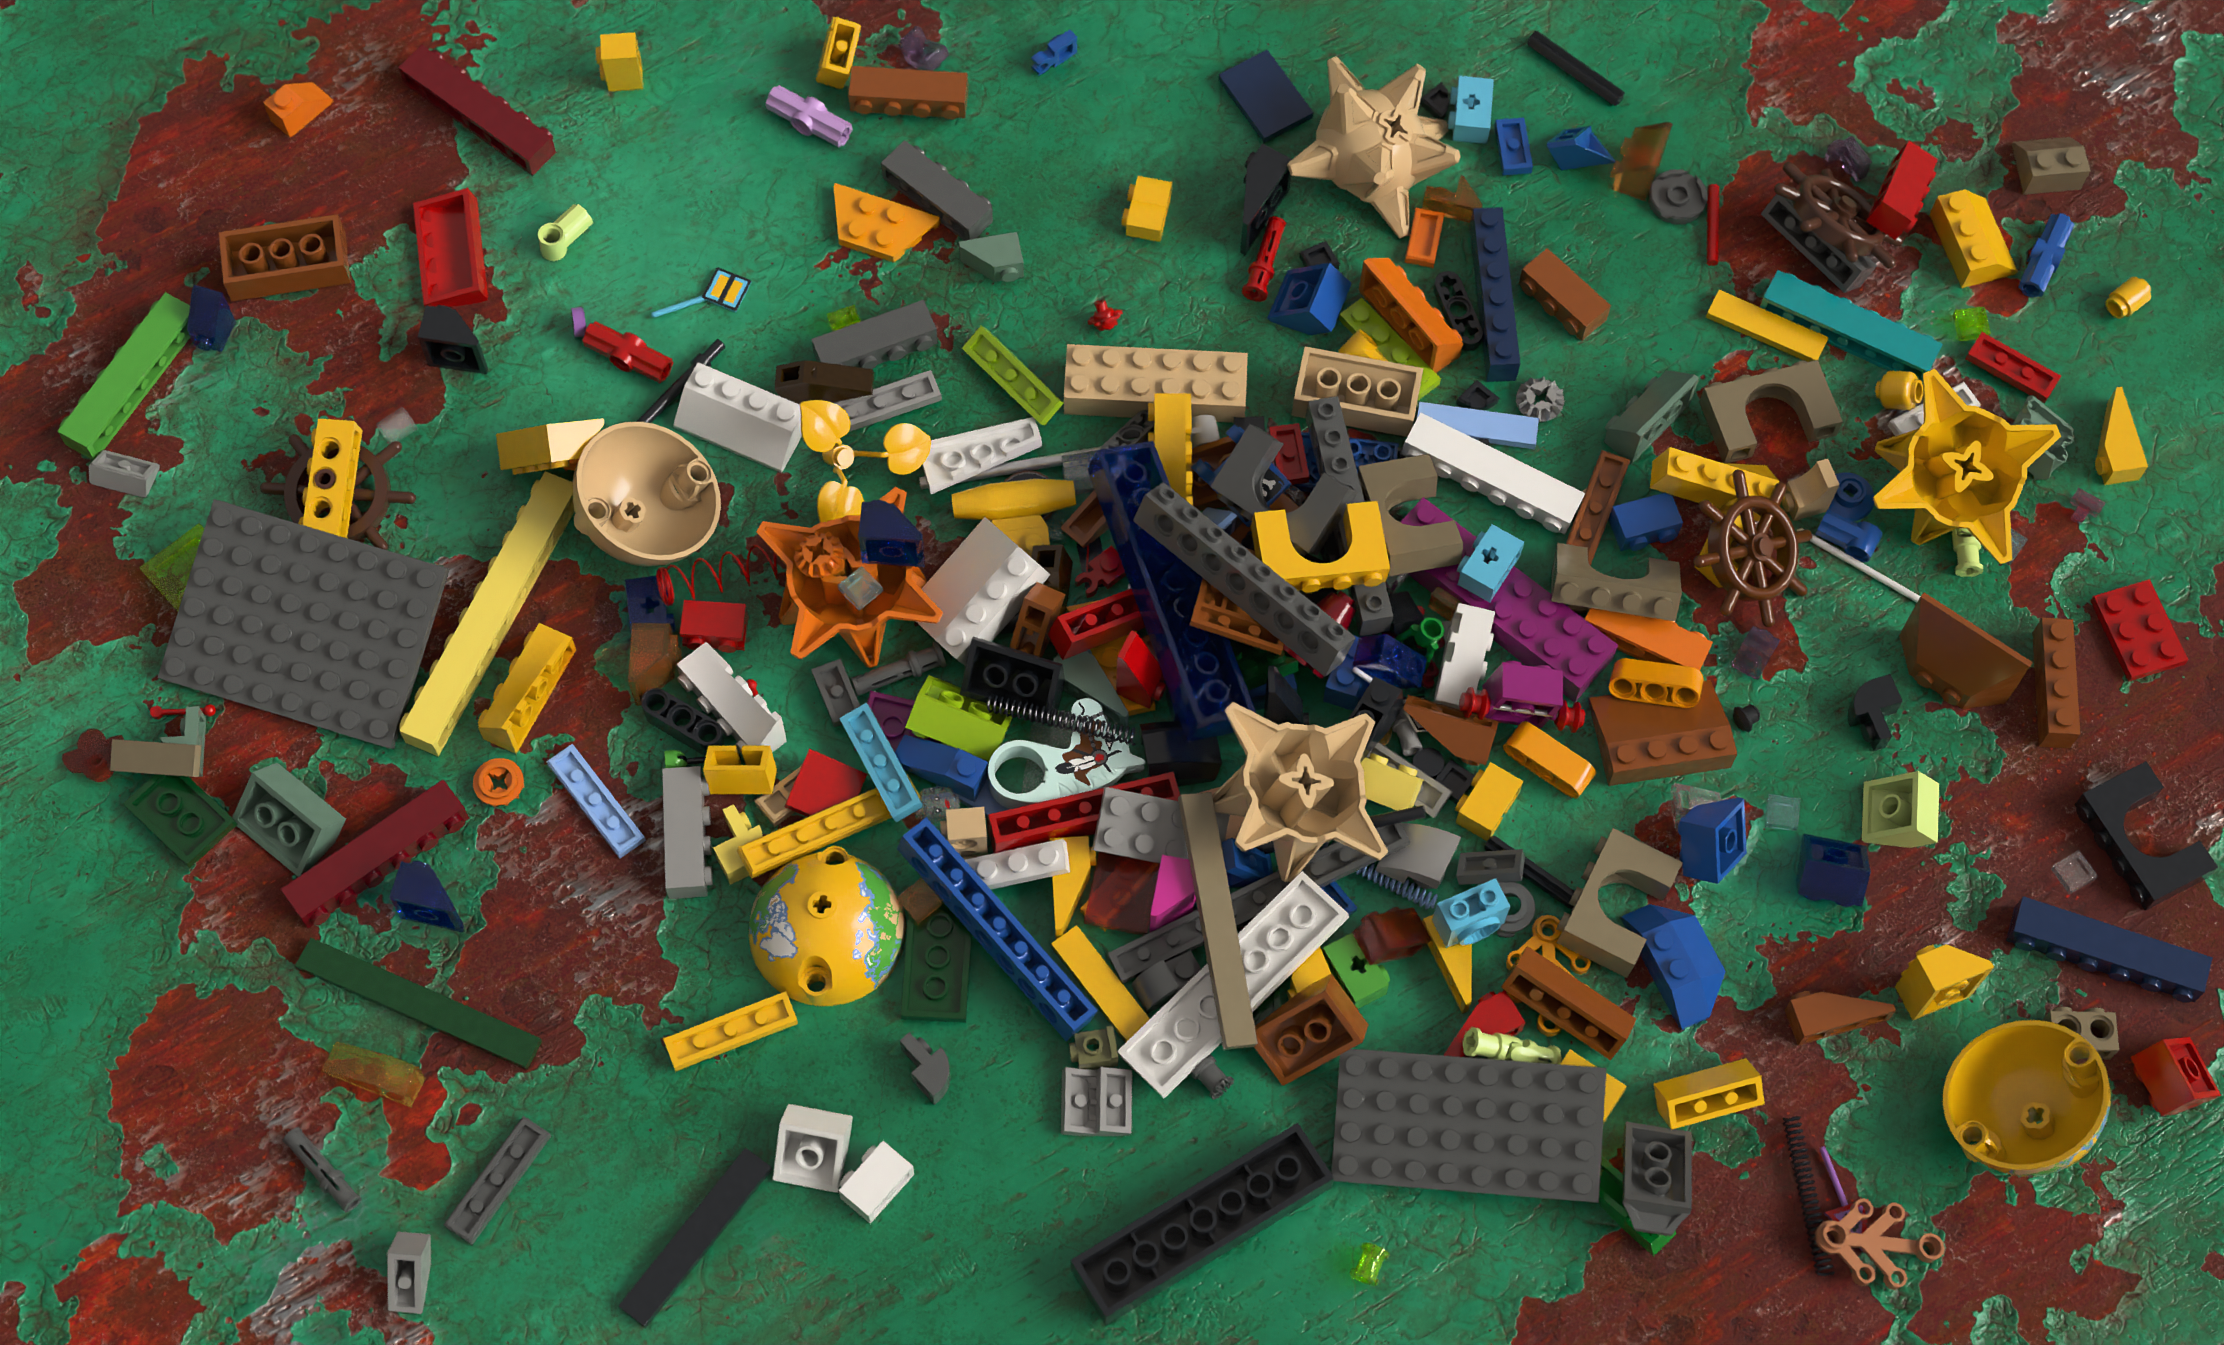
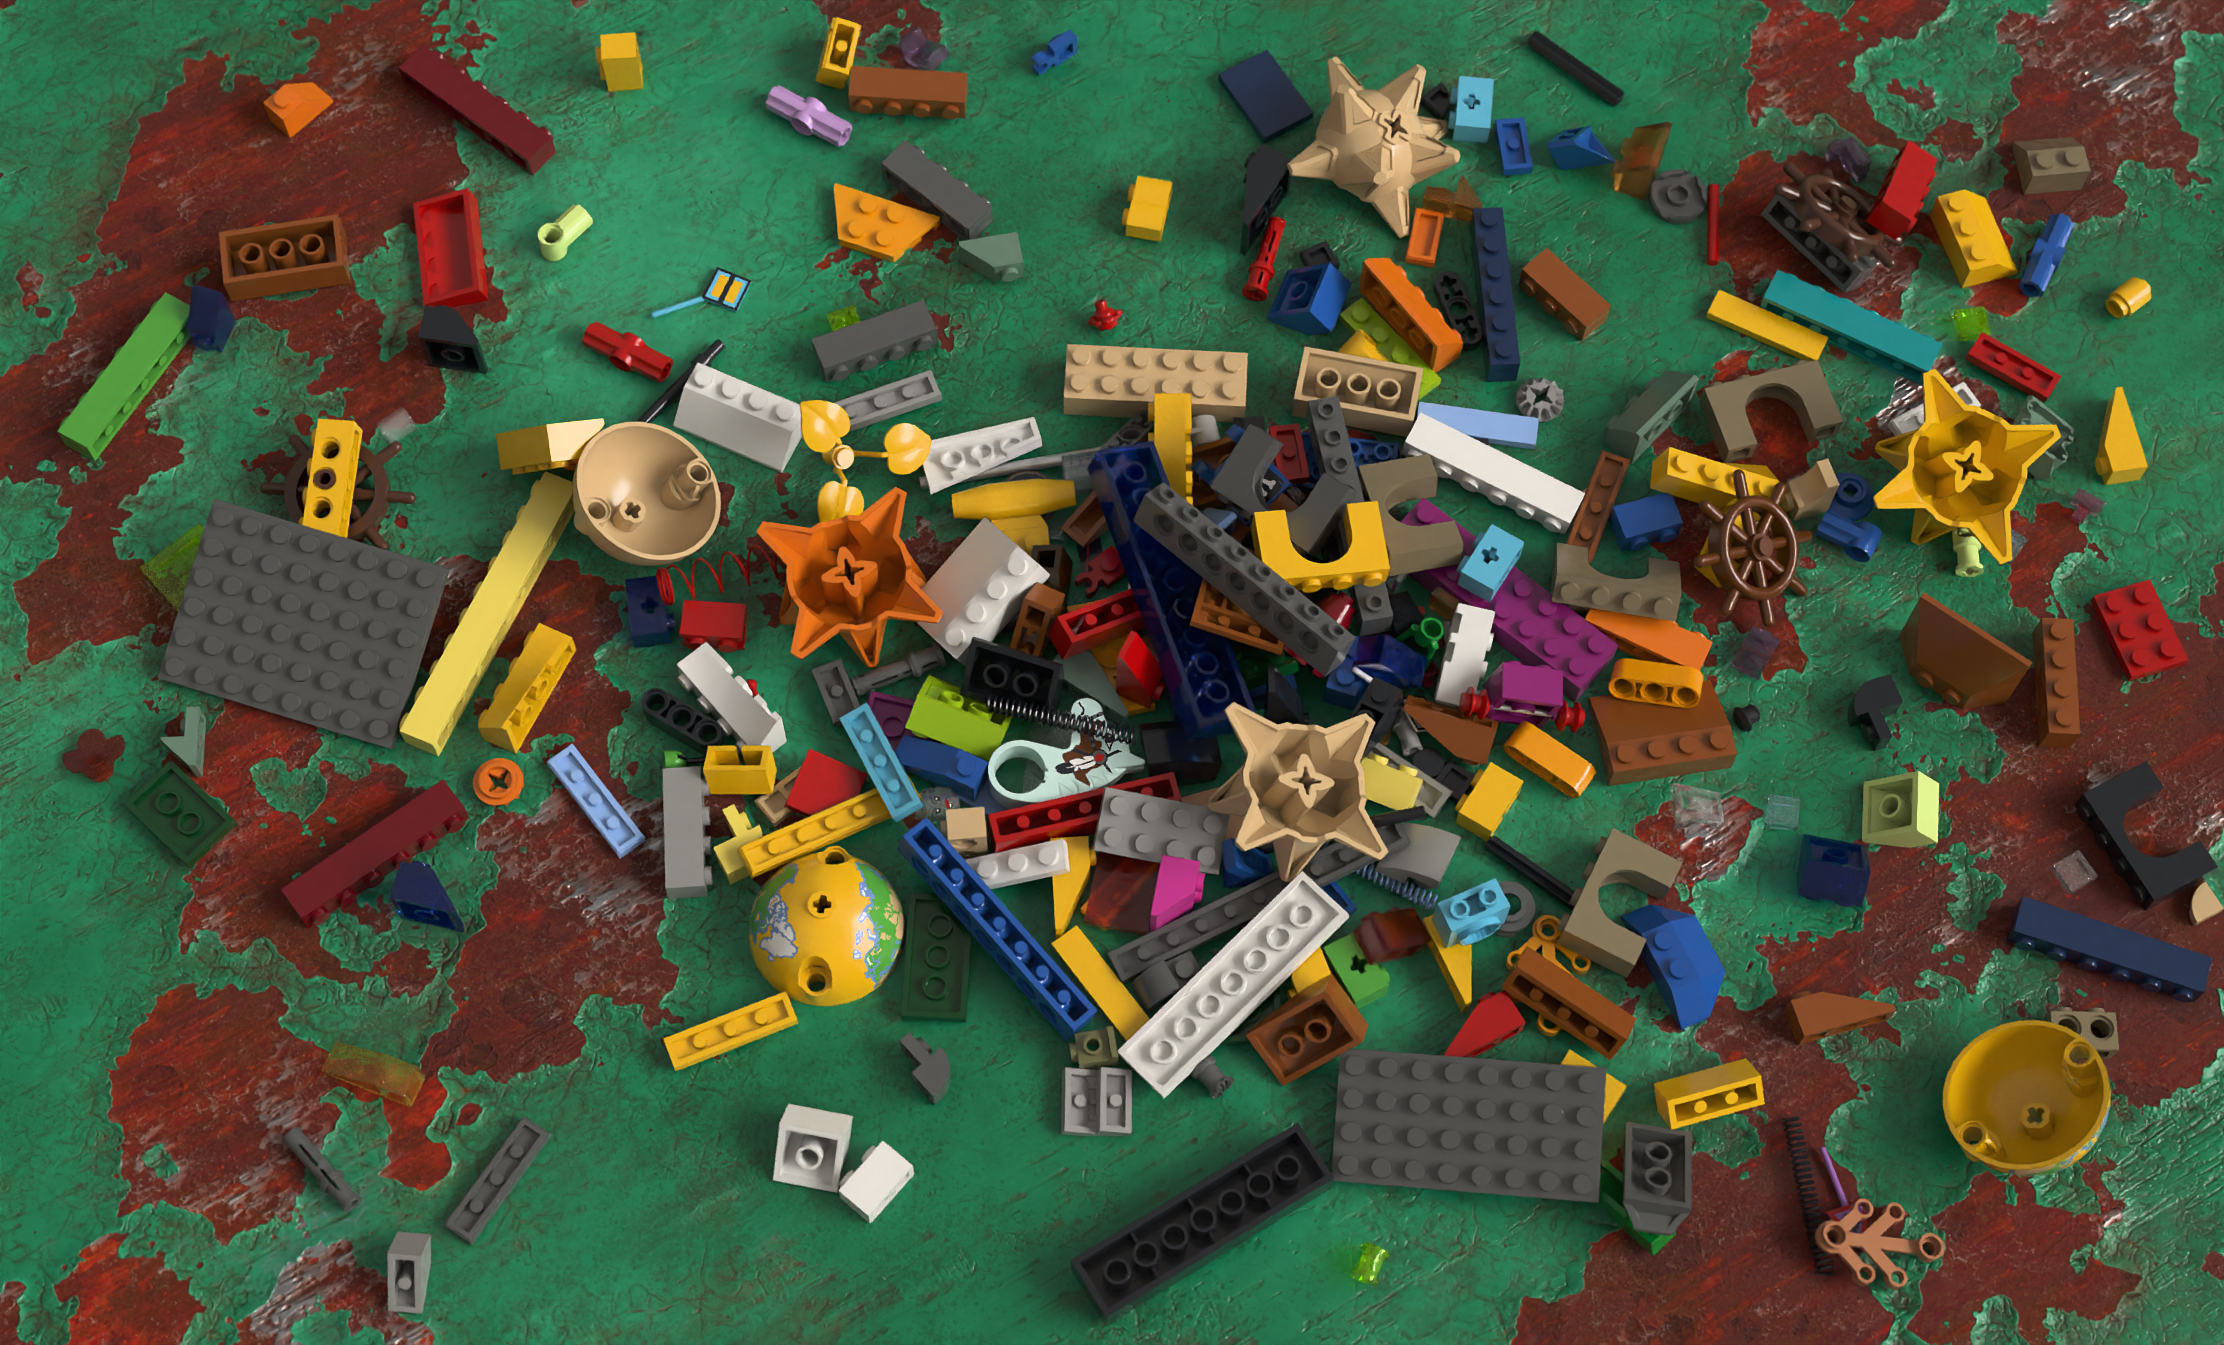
(123, 473): light grey slope -> none
(155, 758): dark tan tile -> none
(157, 712): red hinge -> none
(287, 818): sand green slope -> none
(419, 1003): dark green tile -> none
(578, 321): medium lavender tile -> none
(652, 657): clear orange slope -> none
(695, 1238): black tile -> none
(822, 381): dark brown slope -> none
(824, 564): orange gear -> none
(860, 588): clear light blue tile -> none
(889, 536): clear blue slope -> none
(919, 900): clear orange tile -> none
(1012, 375): lime plate -> none
(1217, 921): dark tan tile -> none
(1477, 397): black tile -> none
(1488, 865): dark grey plate -> none
(1508, 1047): yellowish green piece -> none
(1713, 839): blue slope -> none
(1864, 568): white axle -> none
(1899, 390): yellow head -> none
(1940, 979): yellow slope -> none
(2174, 1076): red slope -> none
(2203, 904): none -> tan tile

